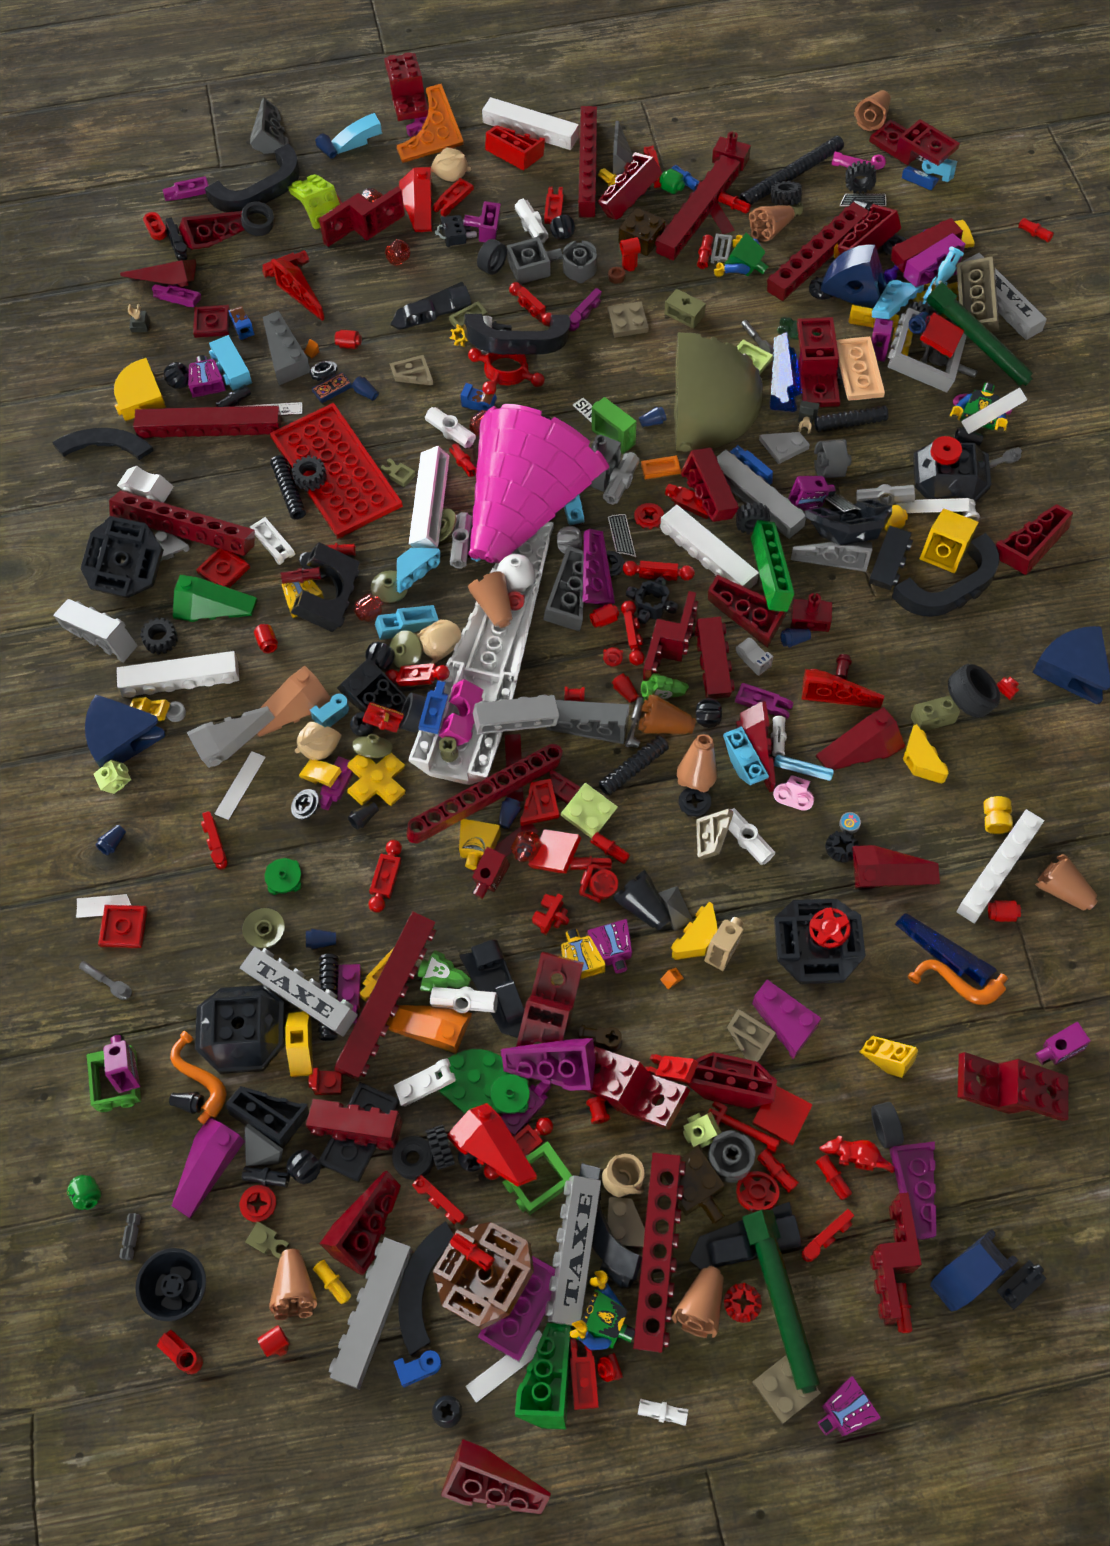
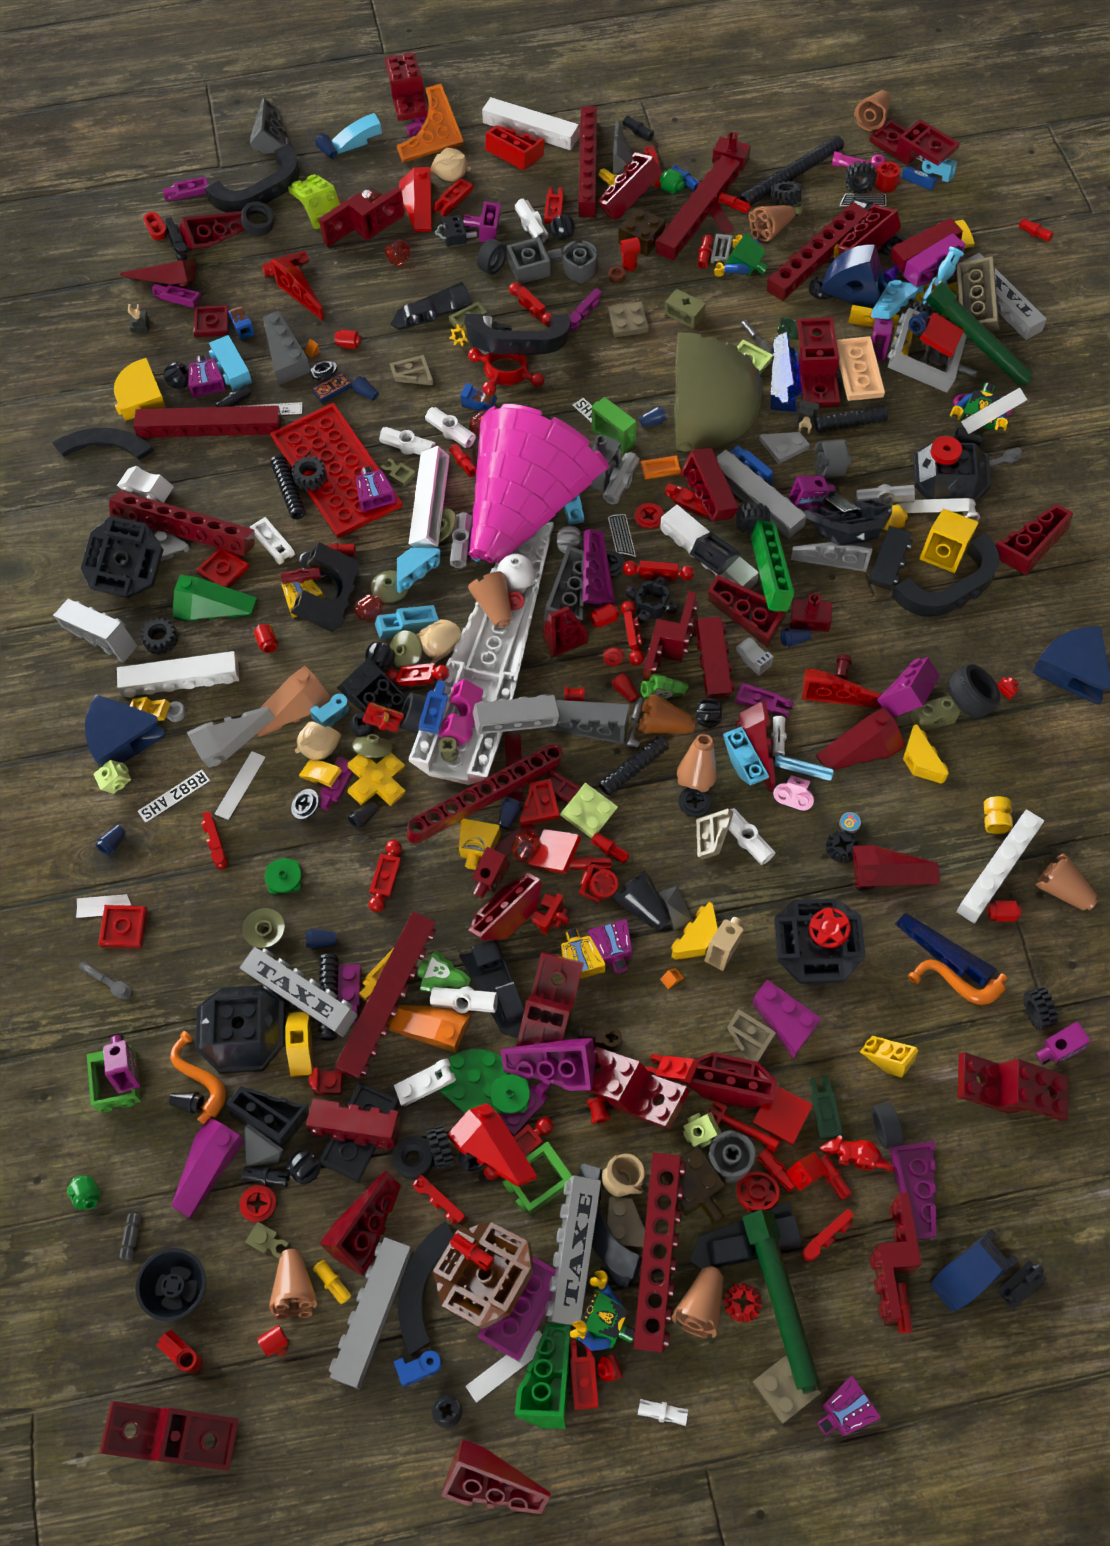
(169, 1435): none -> dark red bracket
(173, 796): none -> white sticker
(374, 489): none -> magenta torso
(405, 441): none -> white piece
(507, 909): none -> dark red wedge
(563, 632): none -> dark red wedge
(638, 128): none -> black pin
(713, 557): none -> black tile
(807, 1171): none -> red brick
(825, 1110): none -> clear green hinge
(887, 177): none -> red piece
(910, 688): none -> magenta wedge
(1040, 1008): none -> black tyre

